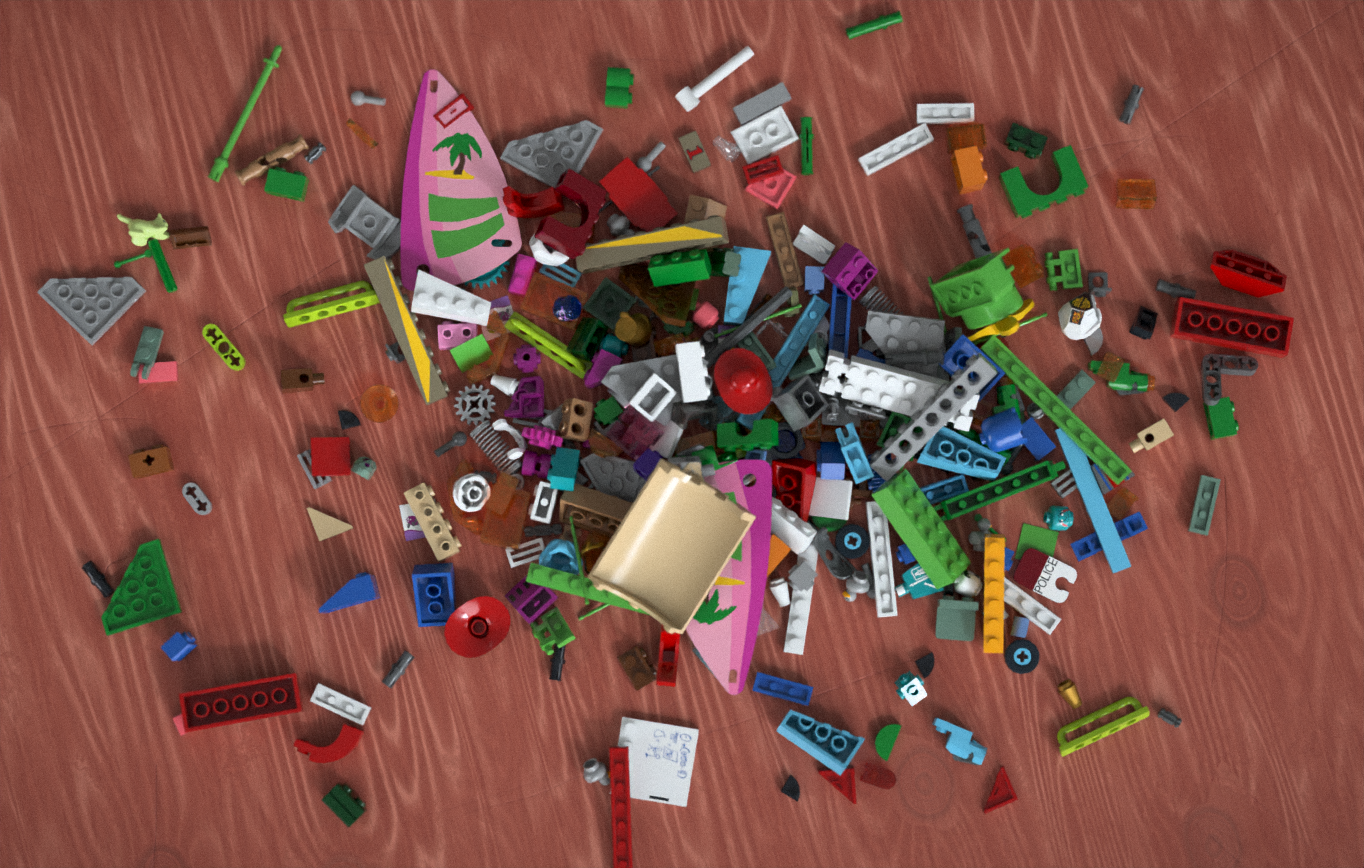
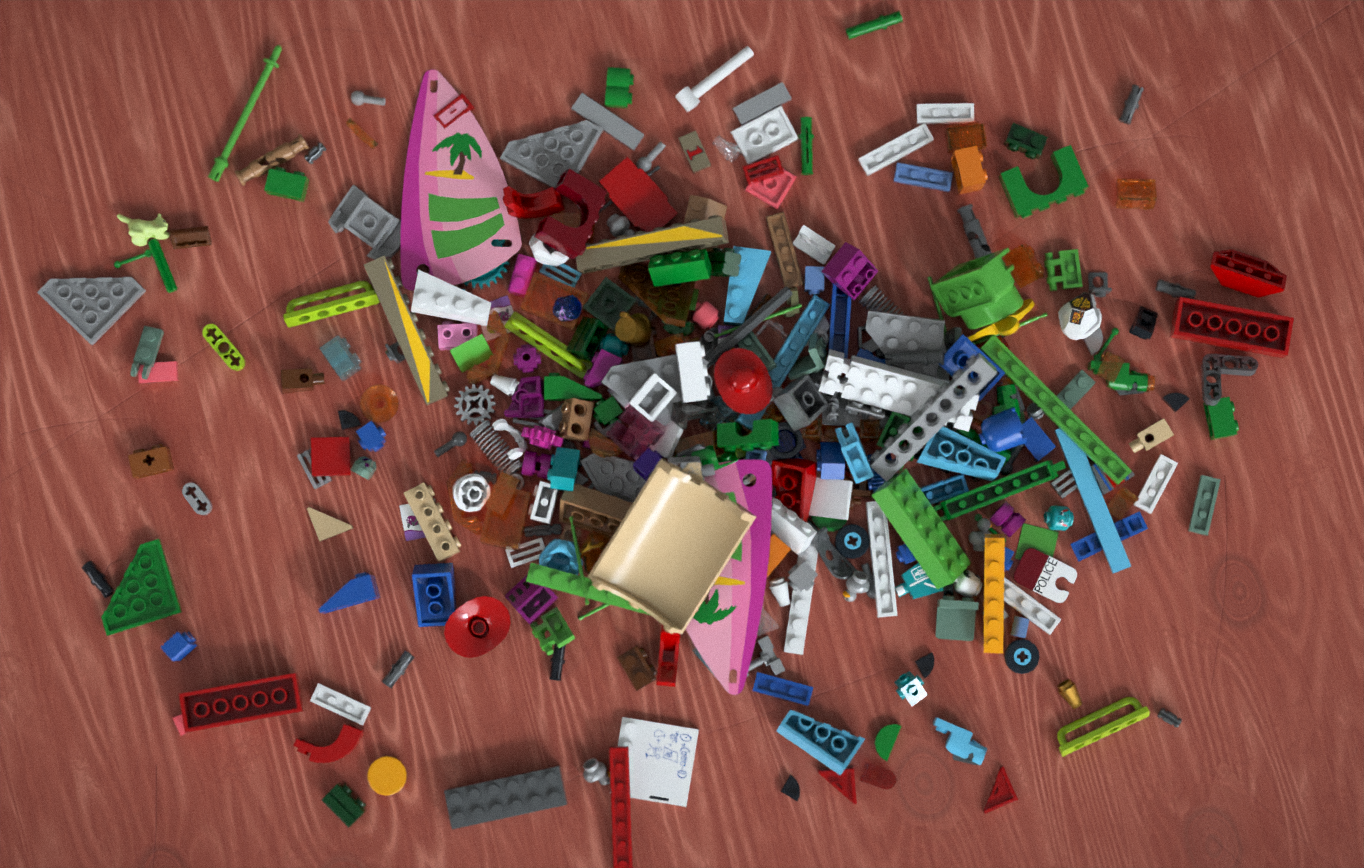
(341, 358): none -> clear light blue brick
(371, 437): none -> blue brick
(387, 775): none -> light orange tile
(506, 797): none -> dark grey brick
(561, 388): none -> green slope
(607, 121): none -> light grey tile
(767, 656): none -> light grey bar
(923, 177): none -> medium blue tile
(1007, 519): none -> magenta wheel
(1097, 357): none -> green hinge
(1155, 483): none -> white plate

